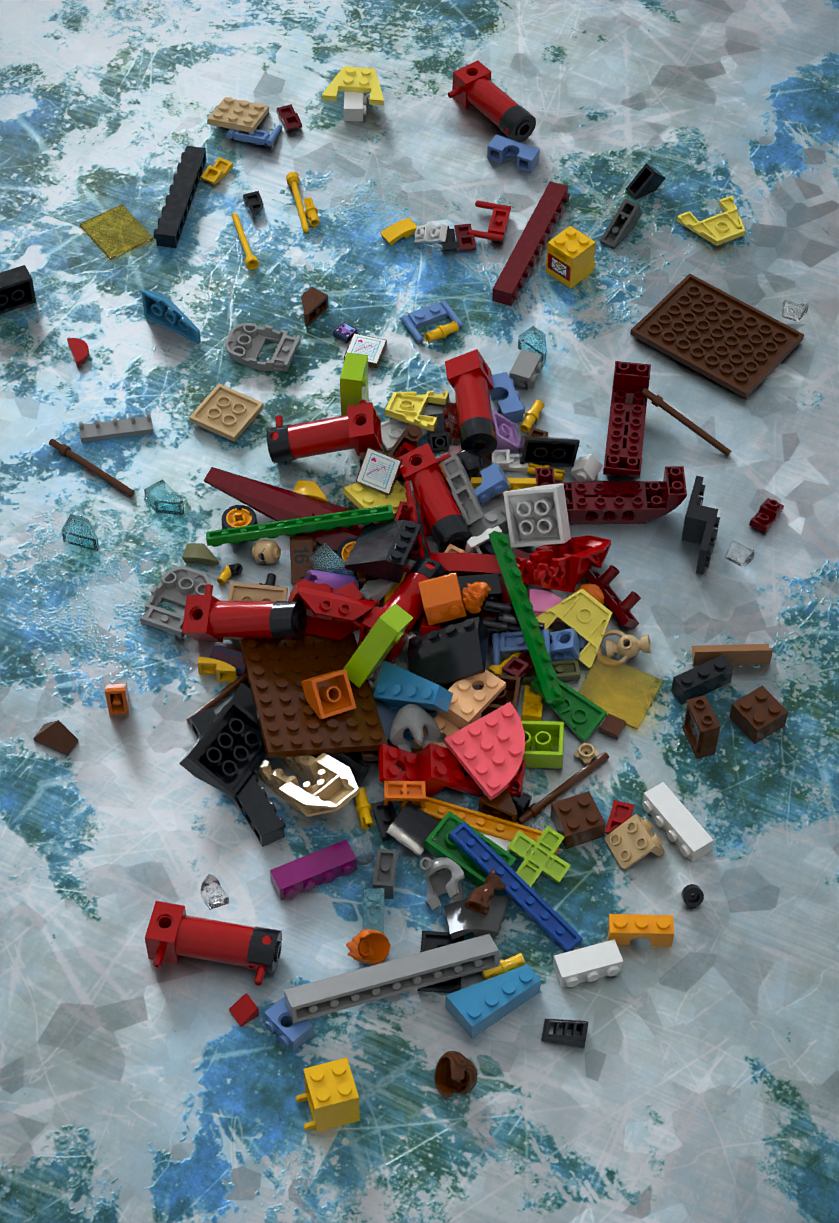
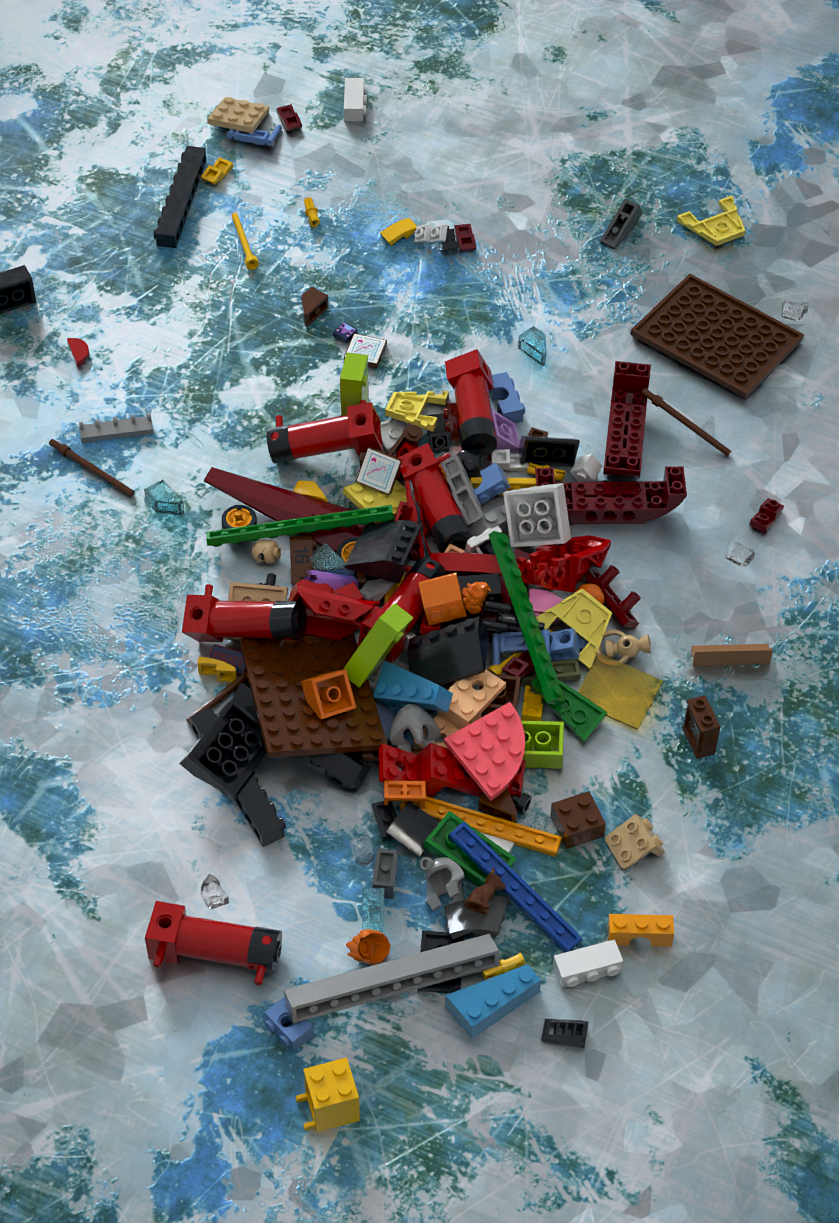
(56, 737): reddish brown slope -> none
(80, 533): clear light blue slope -> none
(116, 231): clear yellow piece -> none
(117, 698): orange slope -> none
(165, 312): dark azure wedge -> none
(173, 588): light grey slope -> none
(199, 552): olive slope -> none
(226, 412): tan plate -> none
(228, 572): arm -> none
(244, 1010): red slope -> none
(247, 341): light grey slope -> none
(253, 203): black slope -> none
(293, 180): yellow piece -> none
(313, 870): magenta brick -> none
(326, 783): tan connector -> none
(355, 80): light yellow wing -> none
(363, 809): yellow pin -> none
(428, 316): medium blue plate -> none
(441, 332): yellow pin -> none
(454, 1074): reddish brown helmet -> none
(474, 88): red piece -> none
(497, 223): red plate -> none
(503, 148): medium blue arch -> none
(526, 368): light grey hinge -> none
(530, 244): dark red brick -> none
(531, 416): yellow pin -> none
(535, 809): reddish brown bar -> none
(539, 856): lime plate -> none
(570, 257): yellow container -> none
(586, 748): tan plate -> none
(612, 726): reddish brown tile -> none
(619, 814): red slope -> none
(645, 182): black slope -> none
(677, 822): white brick -> none
(692, 895): black tile -> none
(700, 525): black bracket -> none
(702, 679): black brick -> none
(758, 714): reddish brown brick -> none

